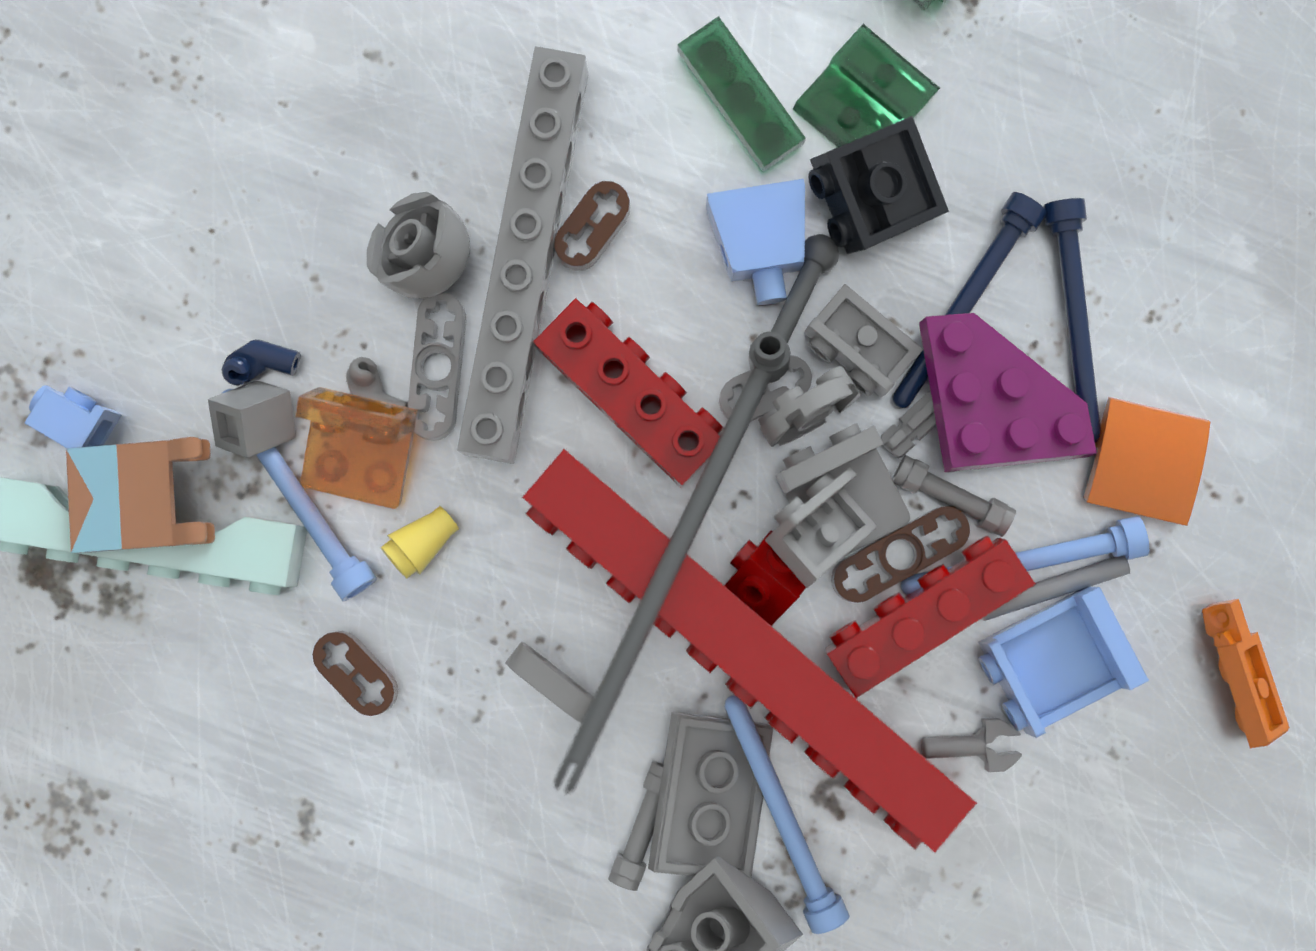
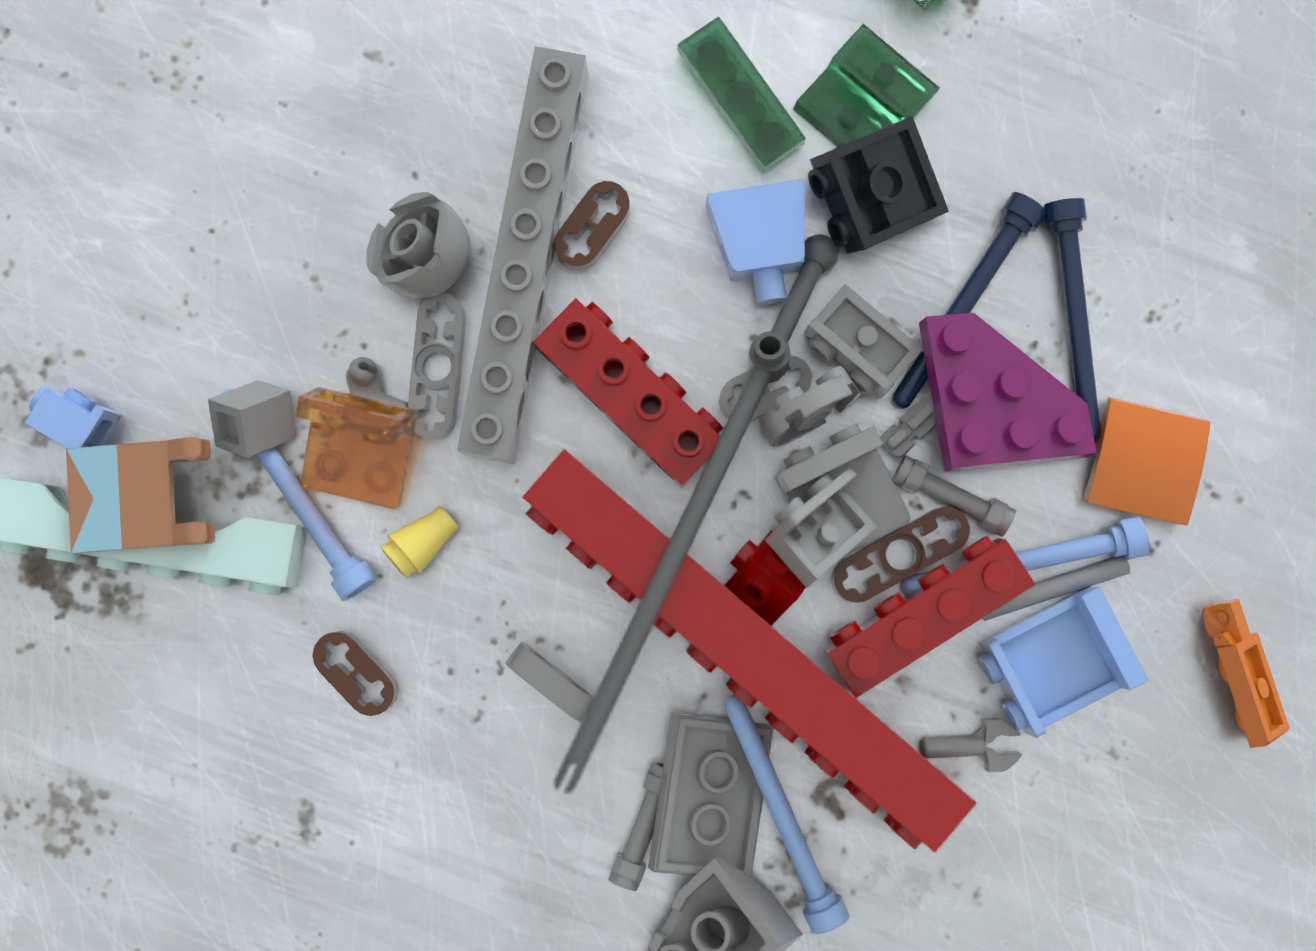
(256, 358): dark blue arm -> none

